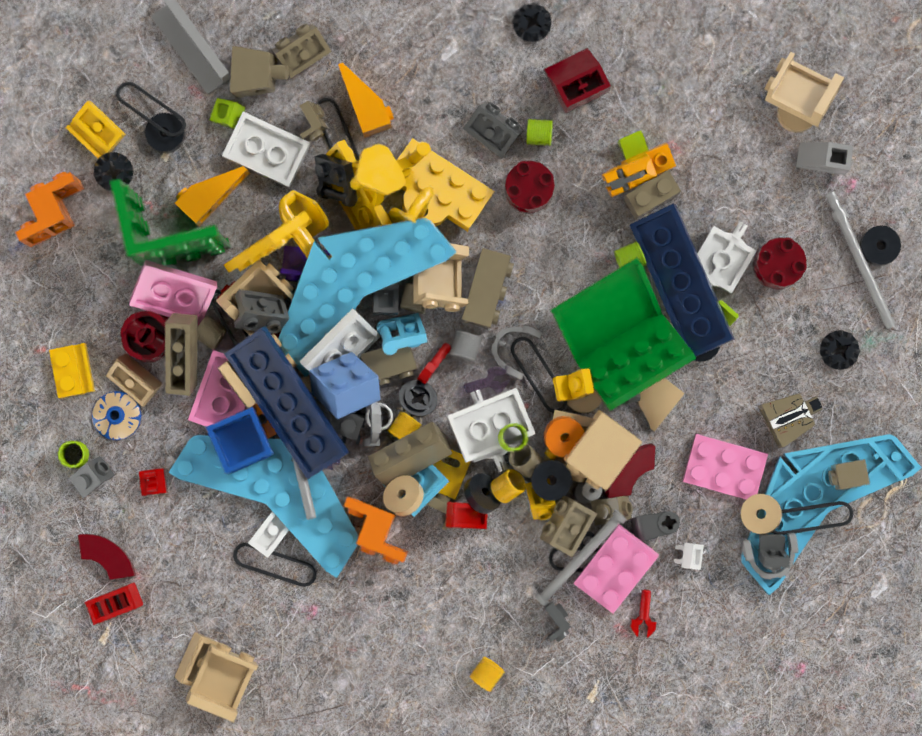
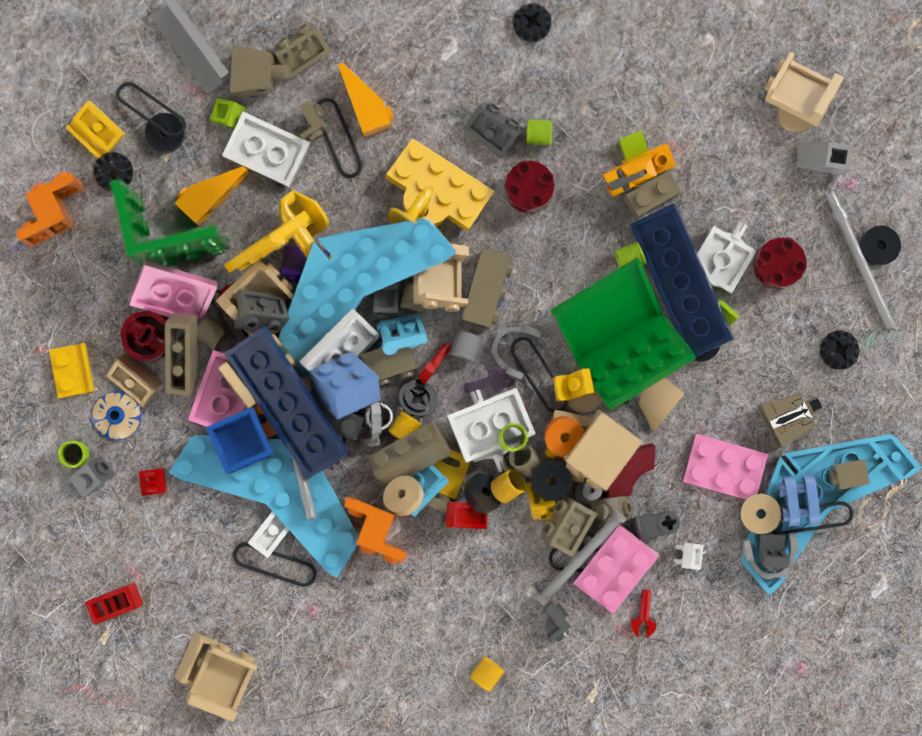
(107, 554): dark red tile -> none
(336, 172): black plate -> none
(374, 176): yellow plate -> none
(577, 80): dark red slope -> none
(791, 512): none -> medium blue brick

